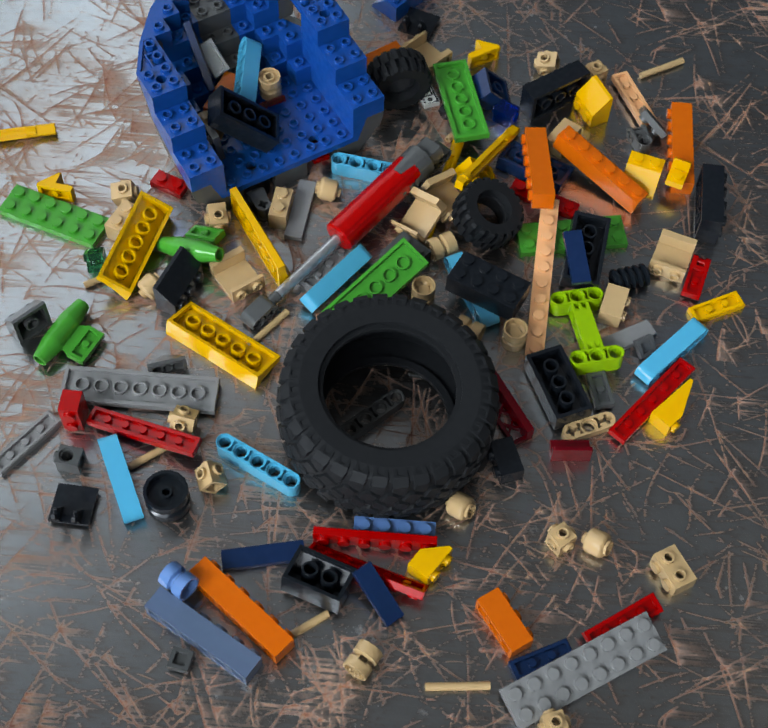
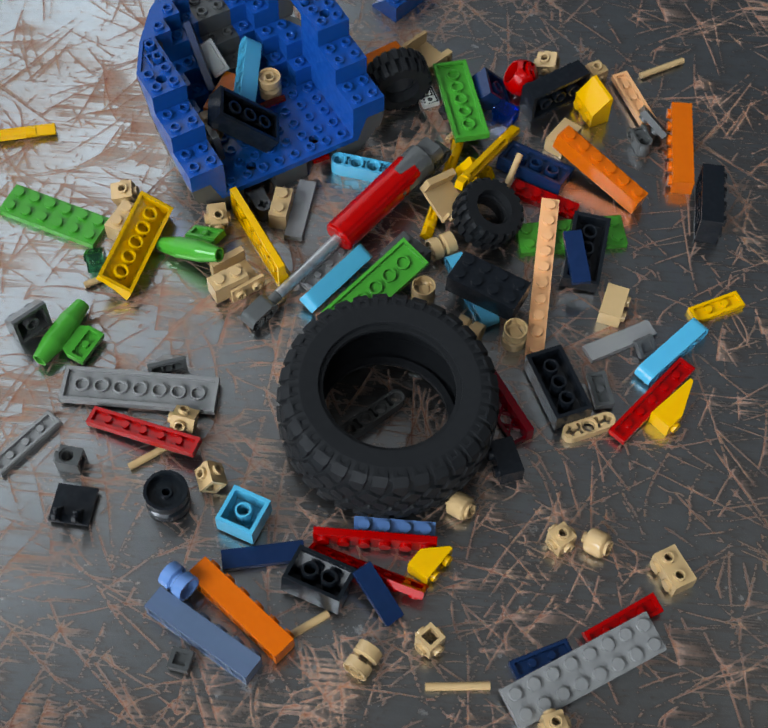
(55, 187): yellow slope -> none
(73, 410): red brick -> none
(120, 478): medium azure beam -> none
(146, 285): tan head -> none
(169, 184): red plate -> none
(177, 282): black slope -> none
(222, 344): yellow arch -> none
(225, 280): none -> tan brick
(243, 514): none -> medium azure brick
(262, 472): medium azure beam -> none
(270, 326): tan bar -> none
(327, 189): tan head -> none
(418, 21): black plate -> none
(421, 215): tan panel -> none
(433, 635): none -> tan brick
(484, 53): yellow slope -> none
(504, 622): orange brick -> none
(513, 169): none -> tan piece
(518, 74): none -> red piece
(538, 168): orange brick -> none
(570, 450): dark red panel -> none
(592, 354): lime beam -> none
(630, 275): black piece -> none
(645, 171): yellow slope -> none
(672, 255): tan panel -> none
(678, 173): yellow slope -> none
(696, 277): red plate -> none

